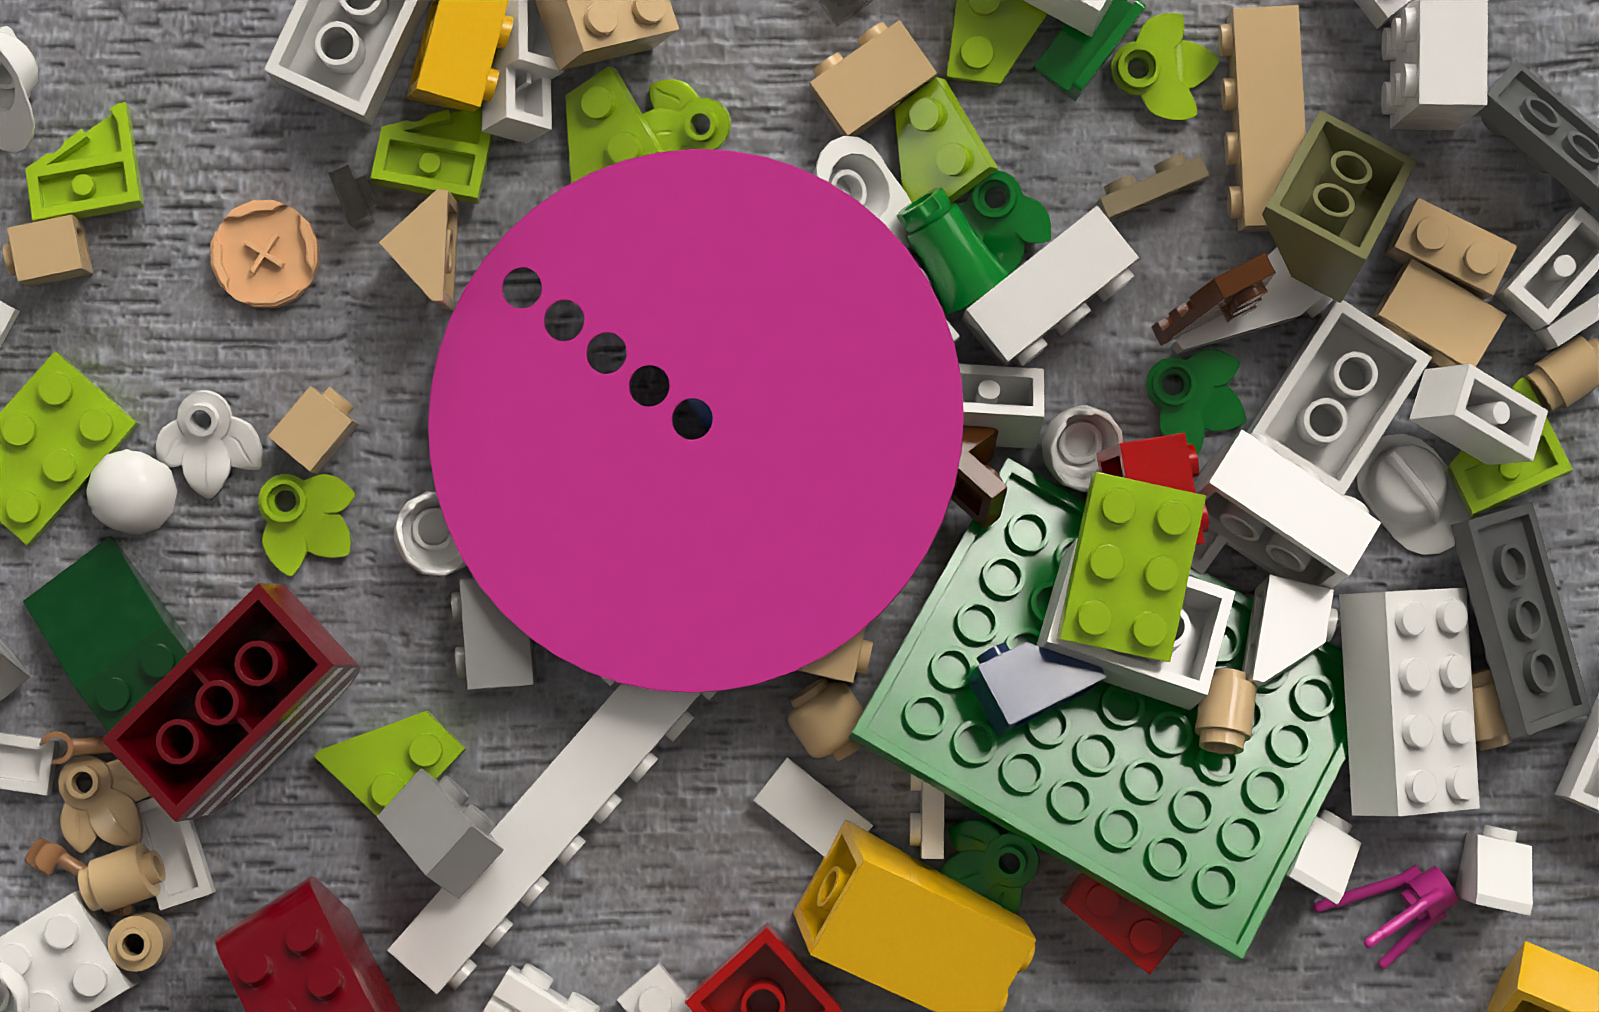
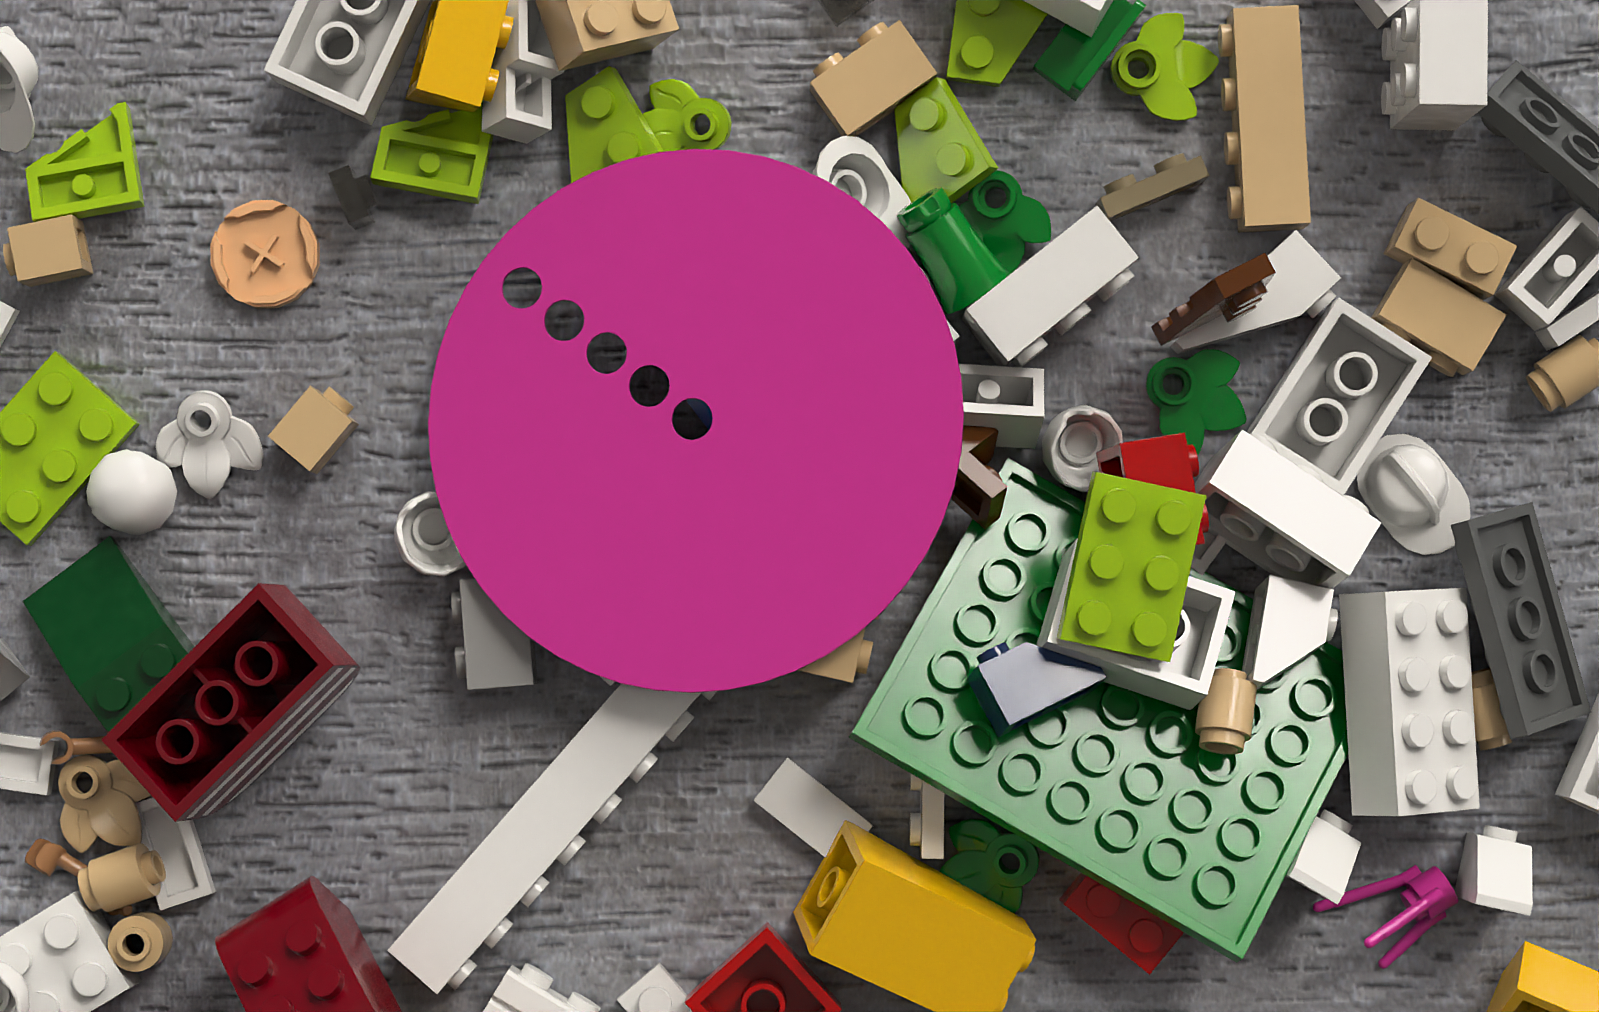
(311, 525): lime plate -> none
(387, 758): lime wing -> none
(428, 247): tan slope -> none
(440, 832): light grey brick -> none
(825, 718): tan head -> none
(1334, 203): olive slope -> none
(1478, 414): white brick -> none
(1489, 486): lime wing -> none

